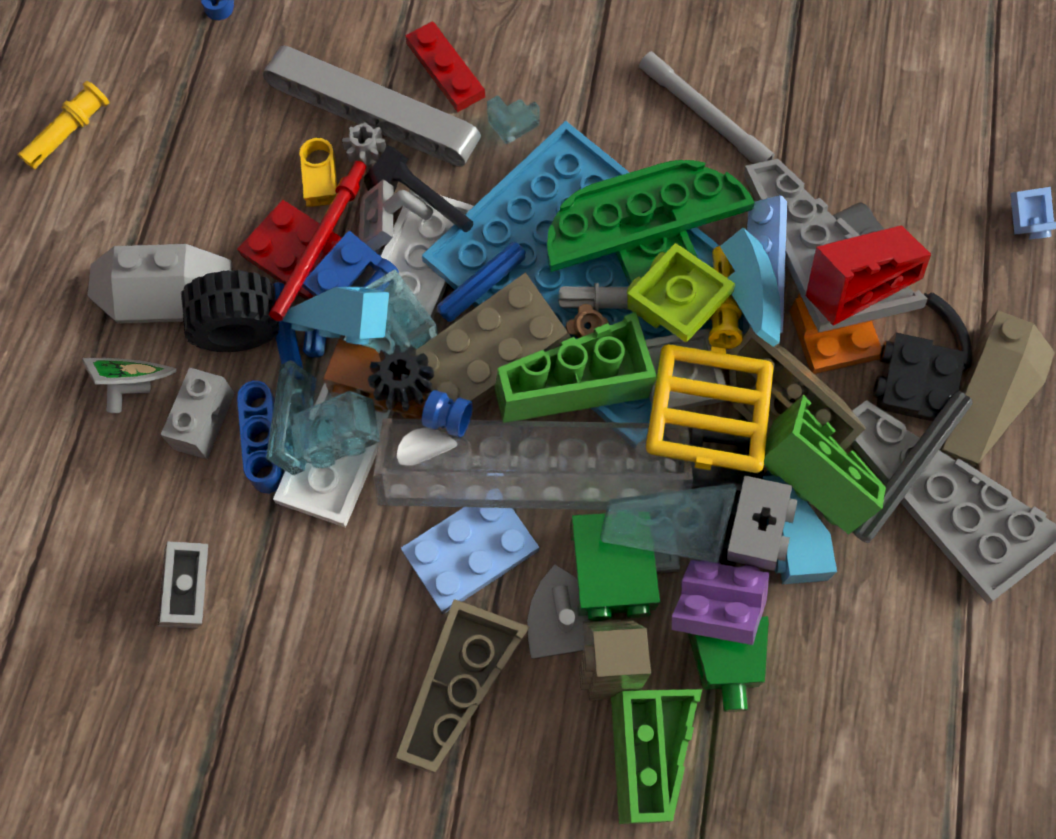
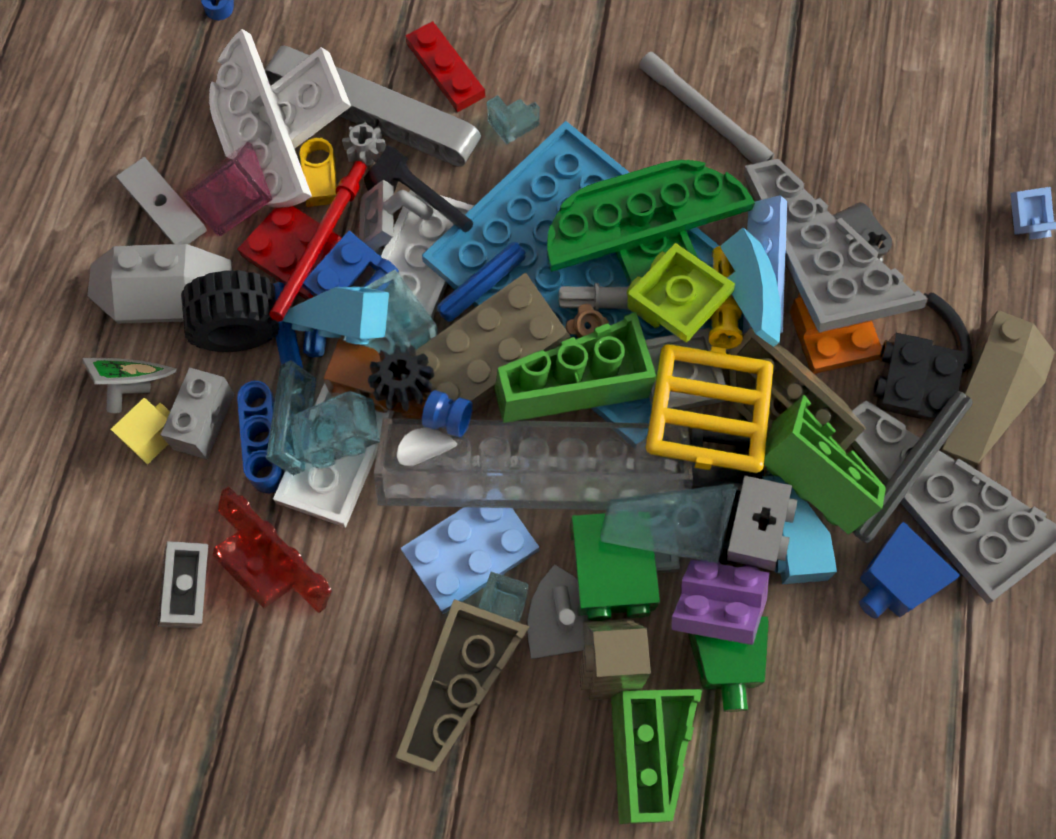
(74, 114): yellow pin -> none
(142, 429): none -> light yellow brick
(161, 203): none -> light grey tile
(230, 190): none -> clear pink slope
(263, 560): none -> clear red bracket
(276, 115): none -> white plate
(504, 596): none -> clear light blue panel
(864, 271): red wedge -> none
(903, 574): none -> blue torso

